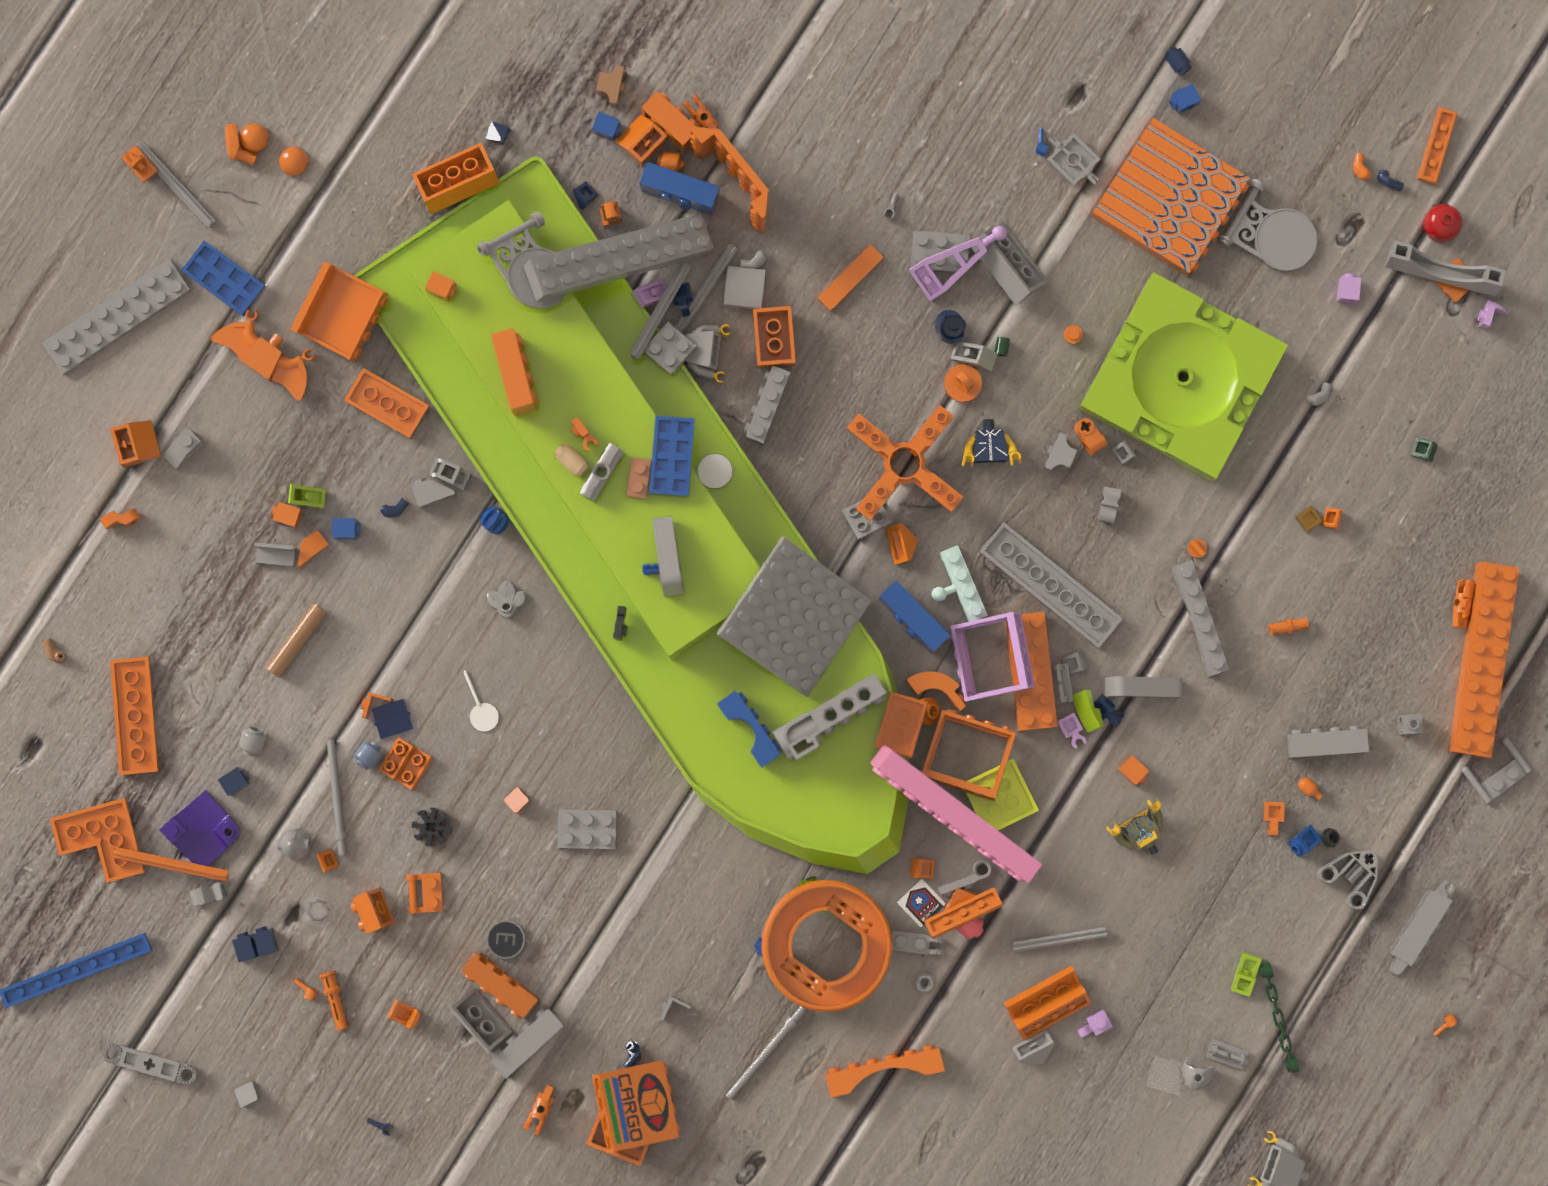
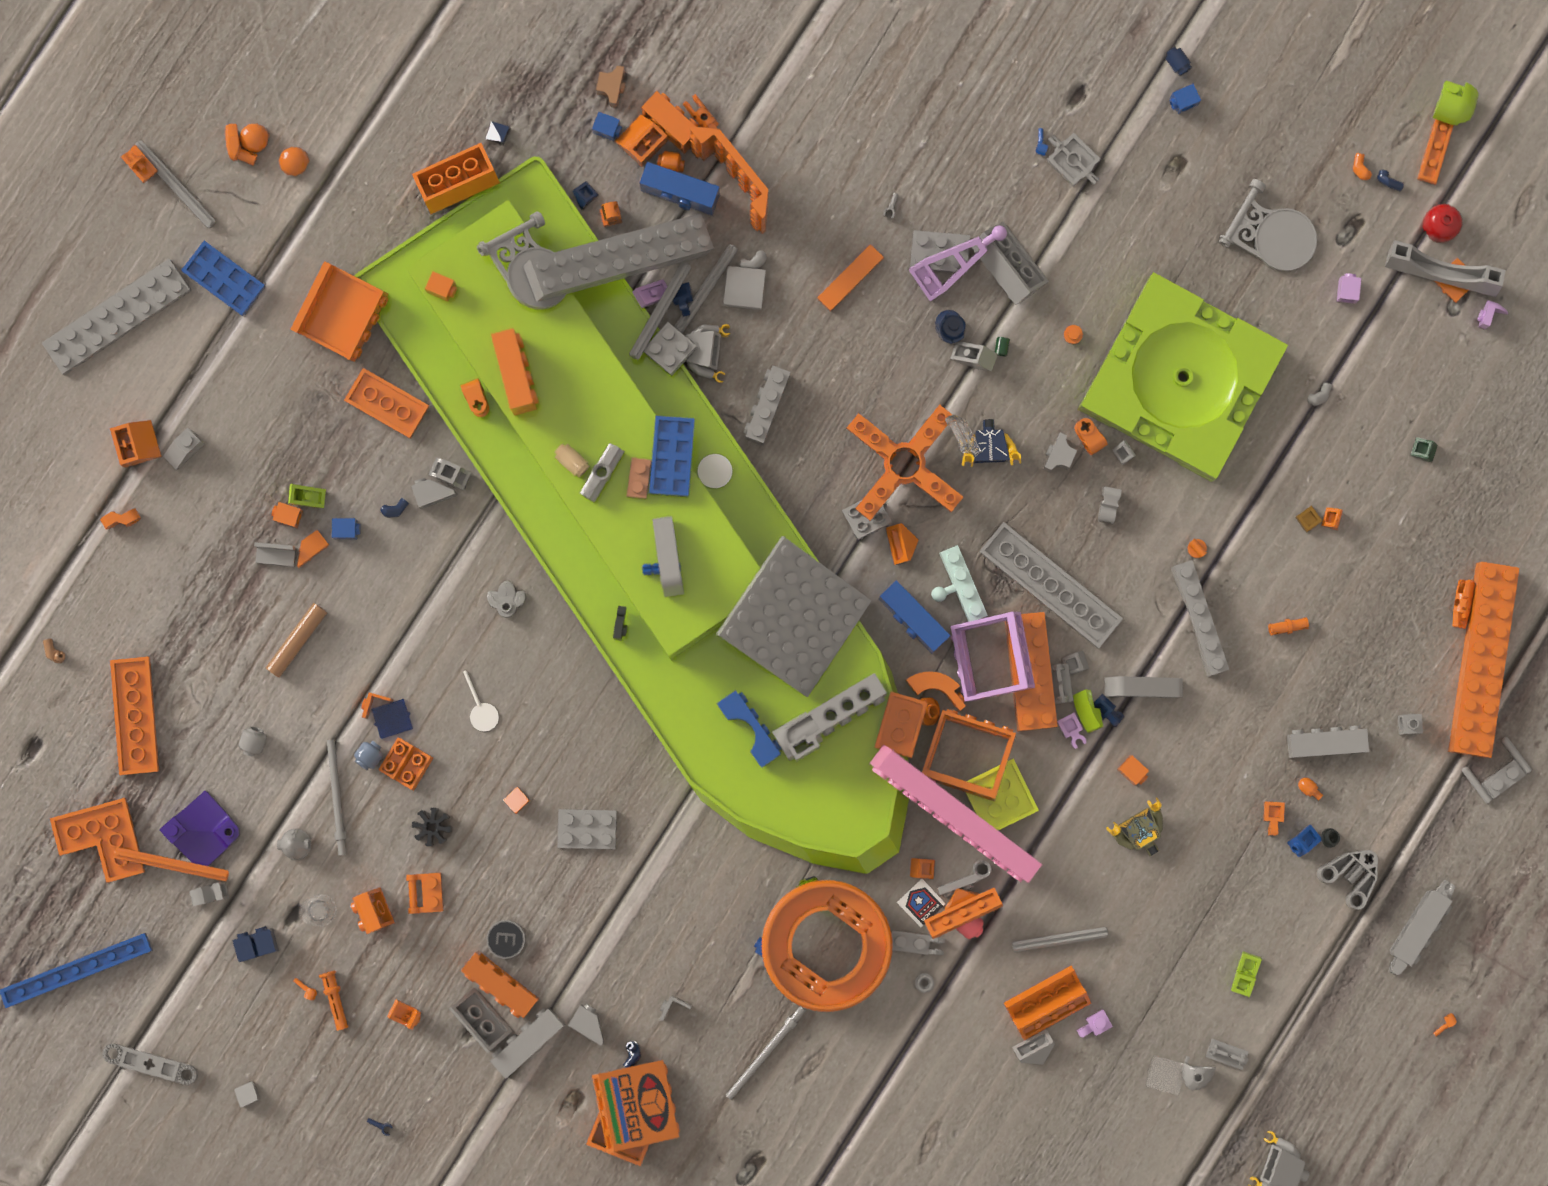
(234, 781): dark blue brick -> none
(265, 356): orange torso -> none
(327, 860): orange slope -> none
(475, 395): none -> orange piece
(494, 520): blue piece -> none
(546, 1101): orange hinge -> none
(580, 430): orange plate -> none
(588, 1023): none -> light grey slope
(774, 337): orange brick -> none
(844, 1080): orange arch -> none
(963, 383): orange tile -> none
(963, 435): none -> clear plate
(1171, 197): orange panel -> none
(1291, 1063): dark green piece -> none
(1456, 103): none -> lime brick

